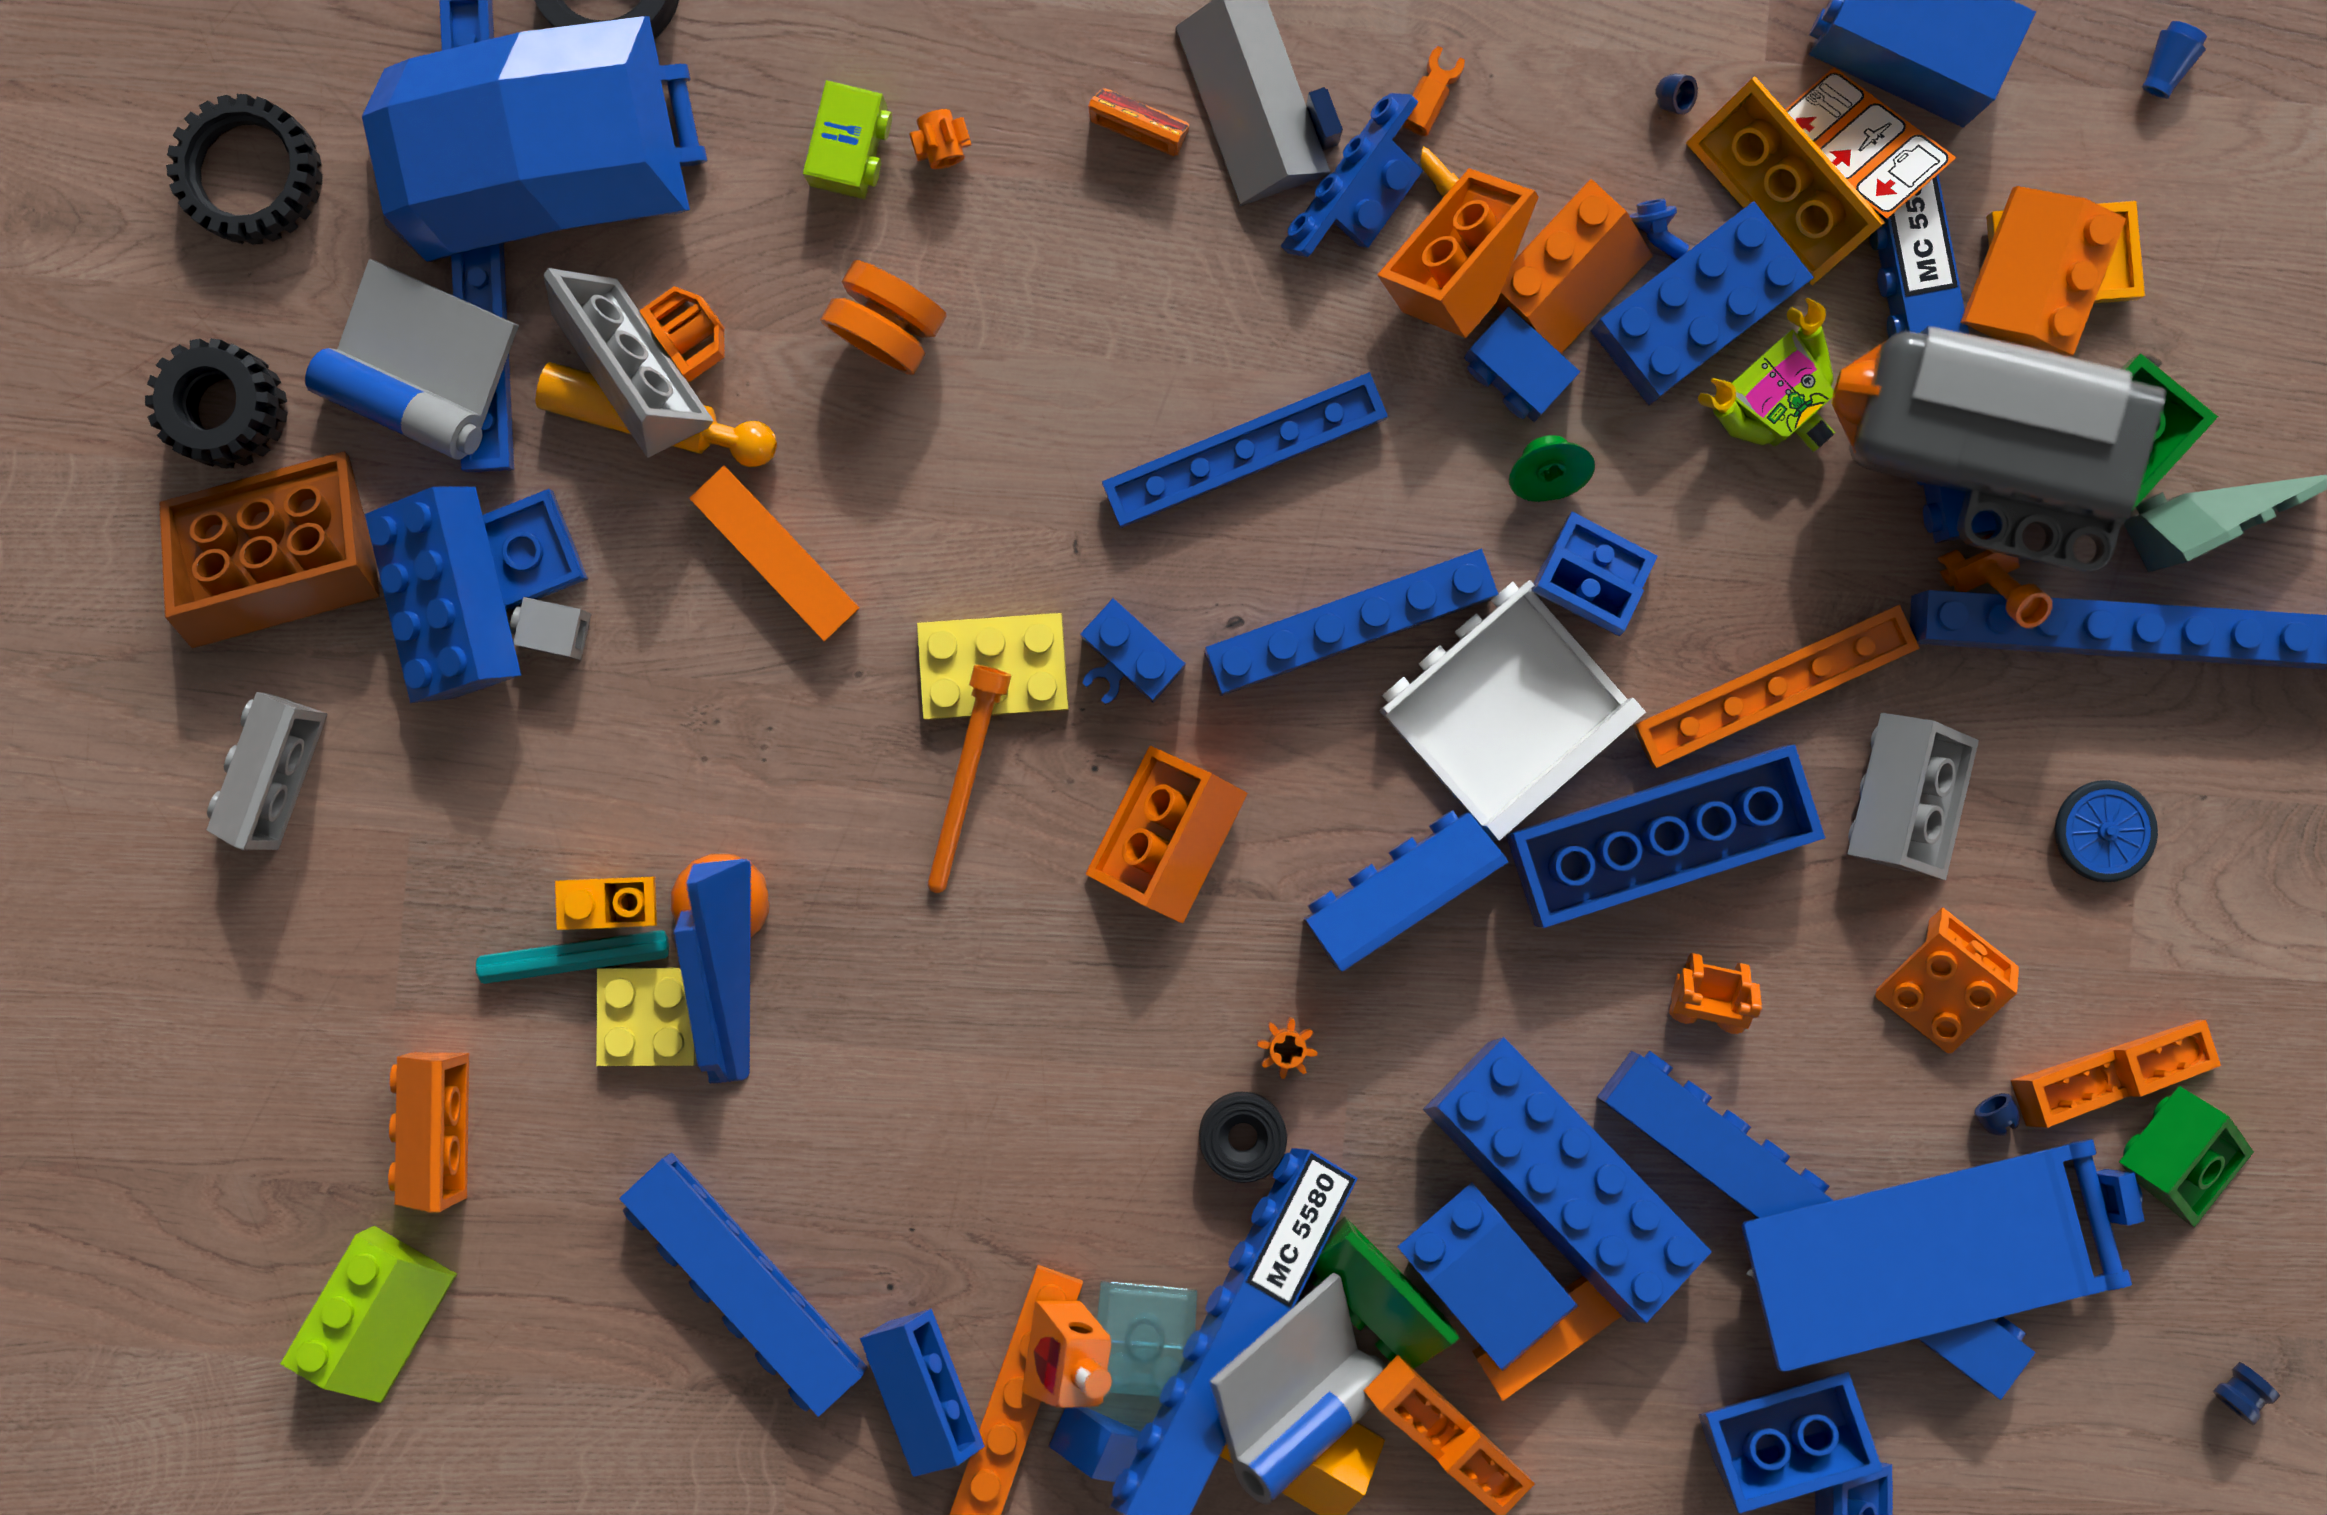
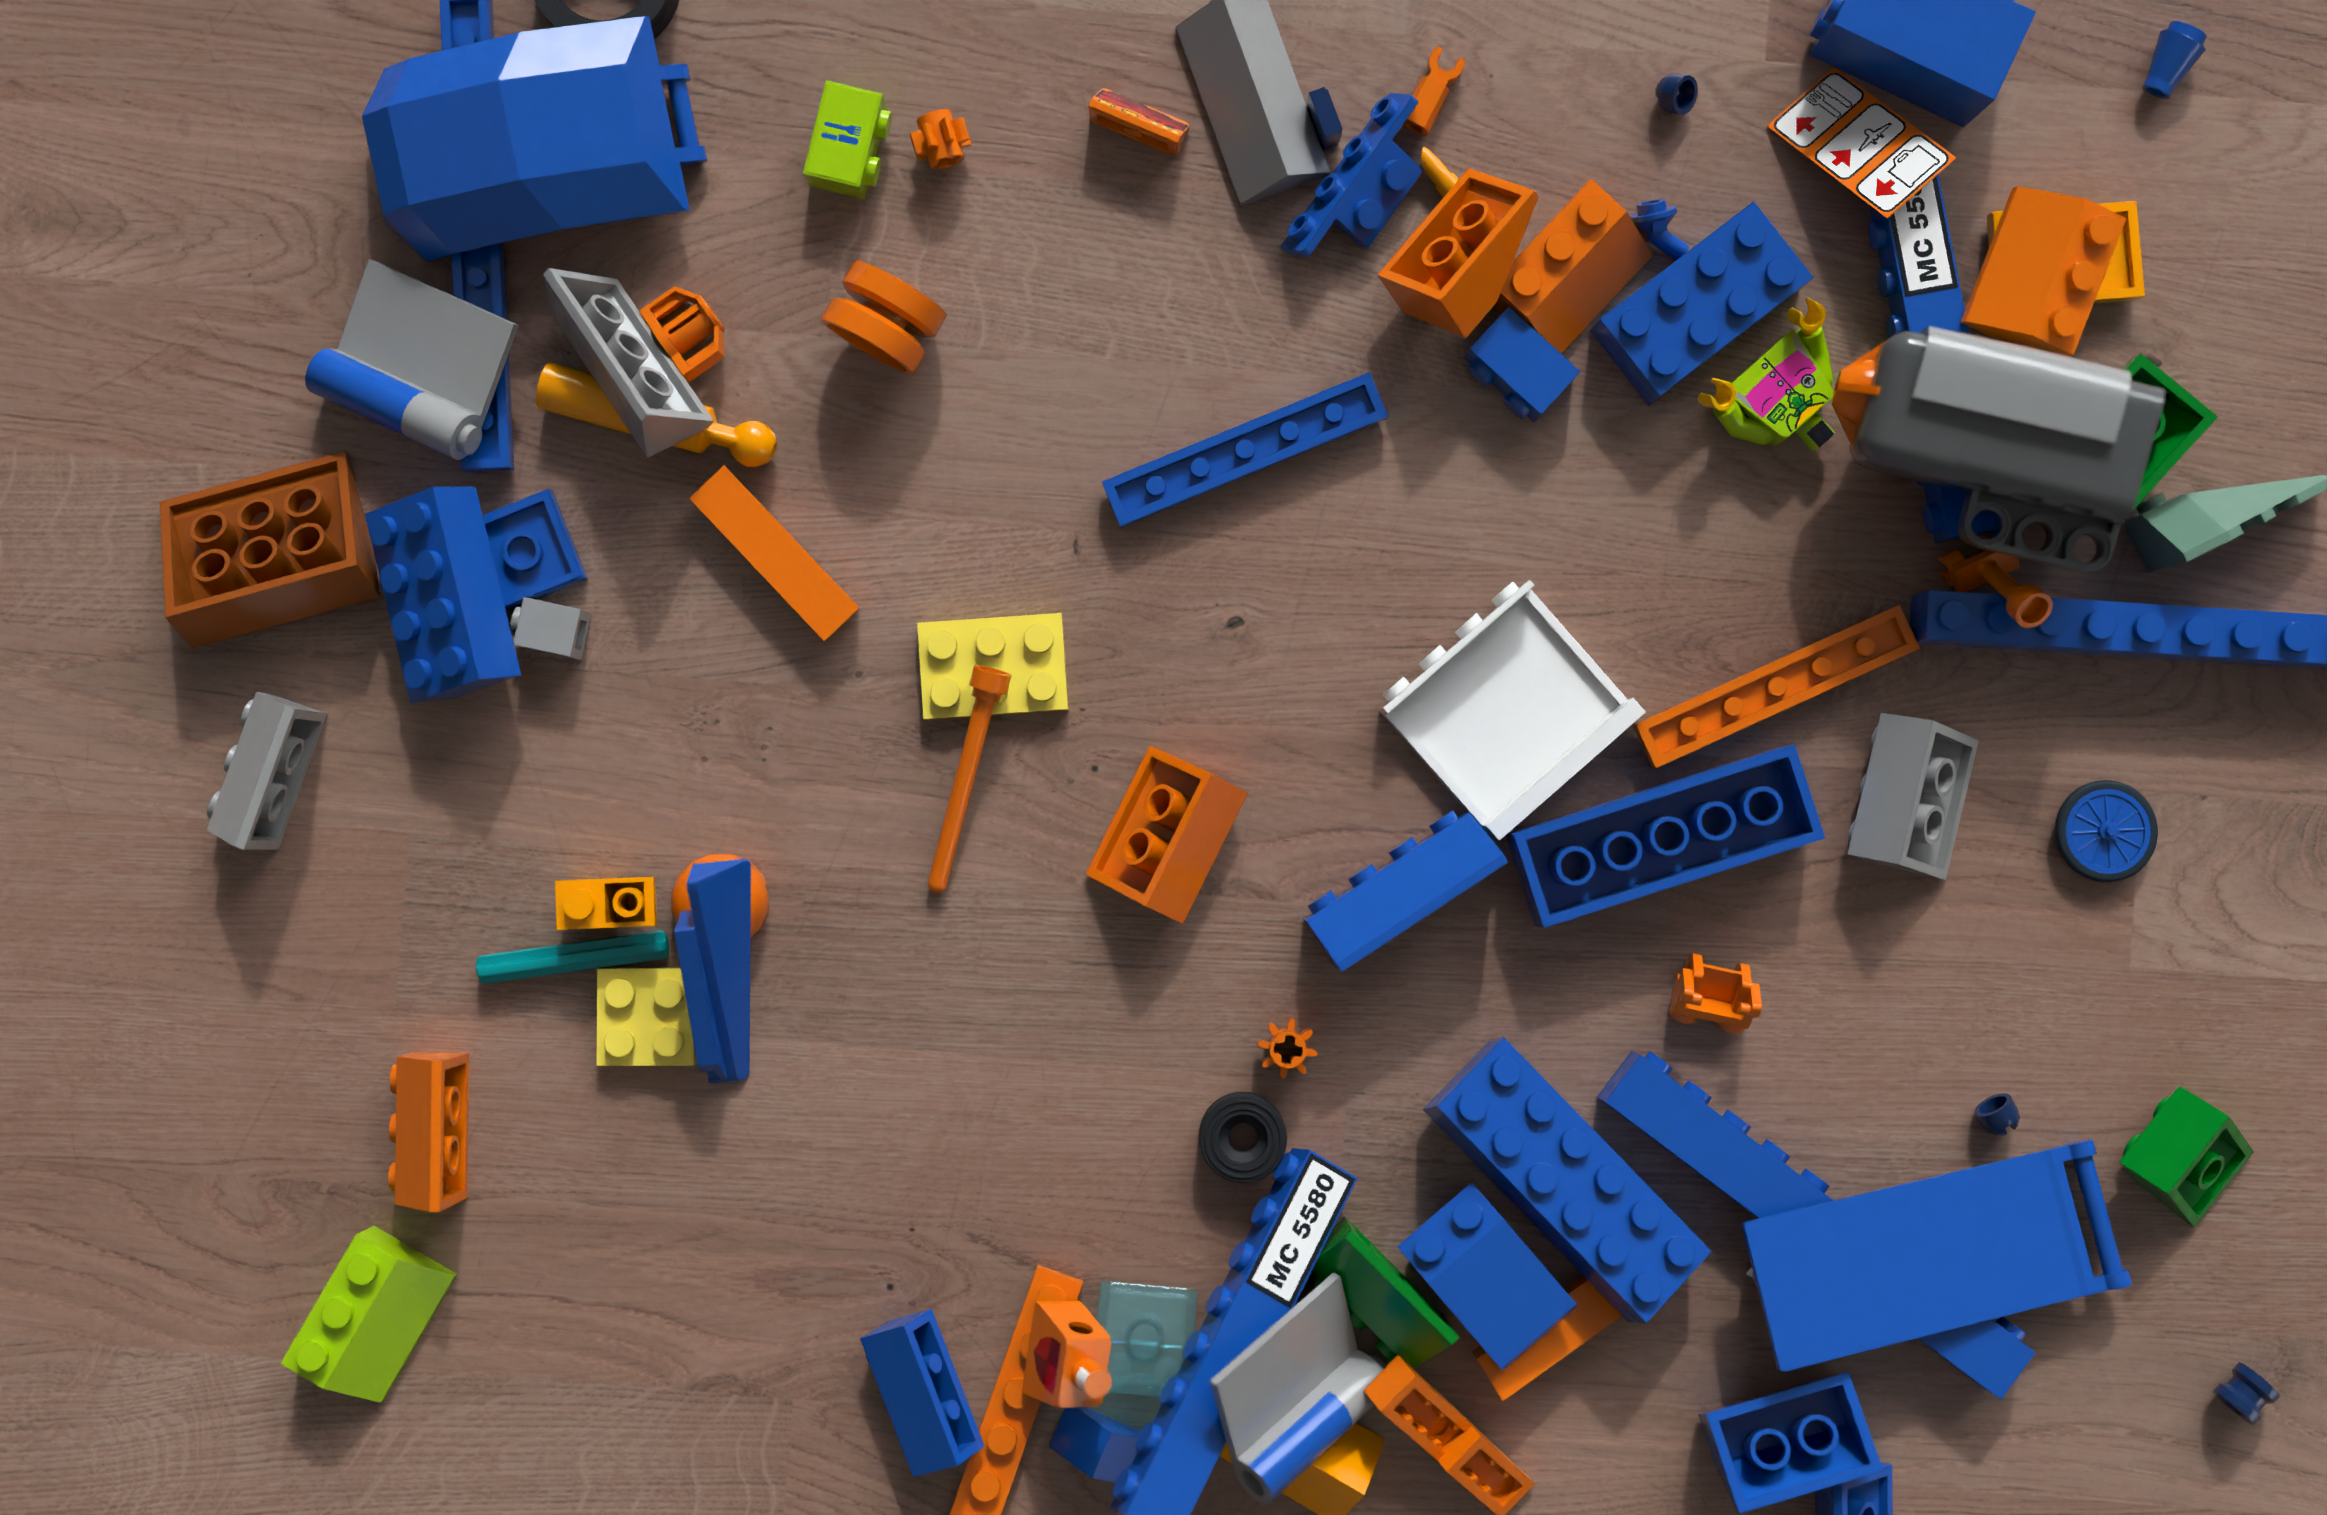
(180, 391): black tyre -> none
(205, 130): black tyre -> none
(743, 1285): blue brick -> none
(1130, 654): blue brick -> none
(1351, 622): blue brick -> none
(1551, 469): green piece -> none
(1594, 574): blue brick -> none
(1771, 161): light orange slope -> none
(1950, 983): orange bracket -> none
(2115, 1073): orange slope -> none
(2121, 1196): blue plate -> none

